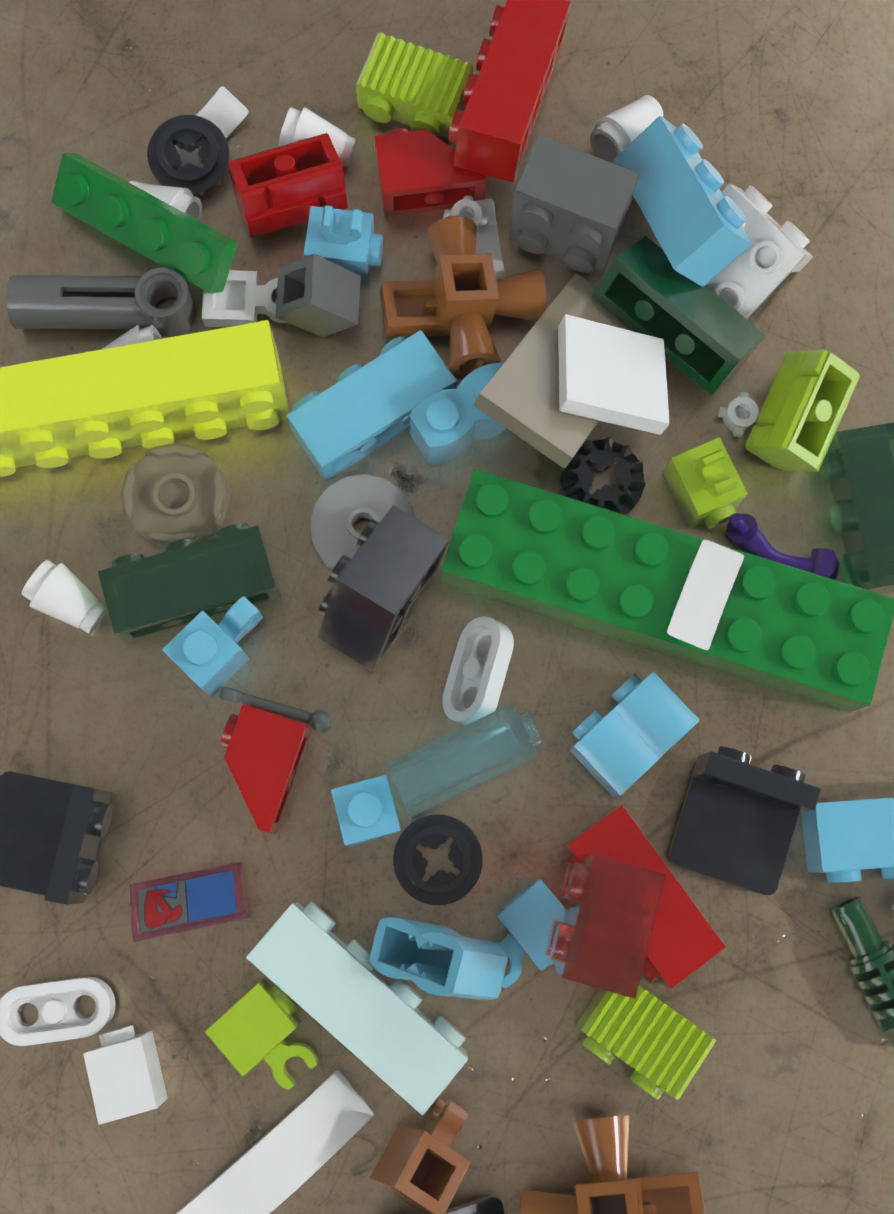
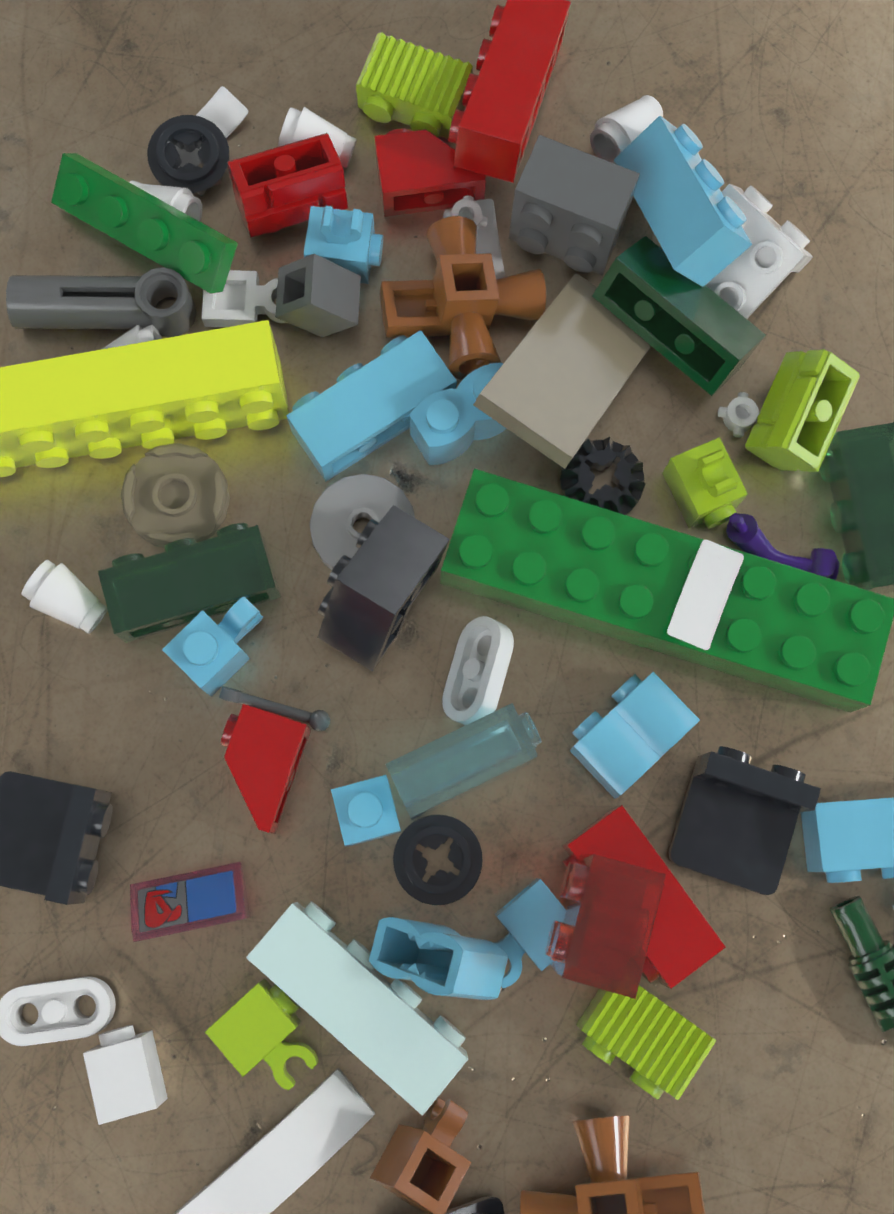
(612, 375): white tile -> none

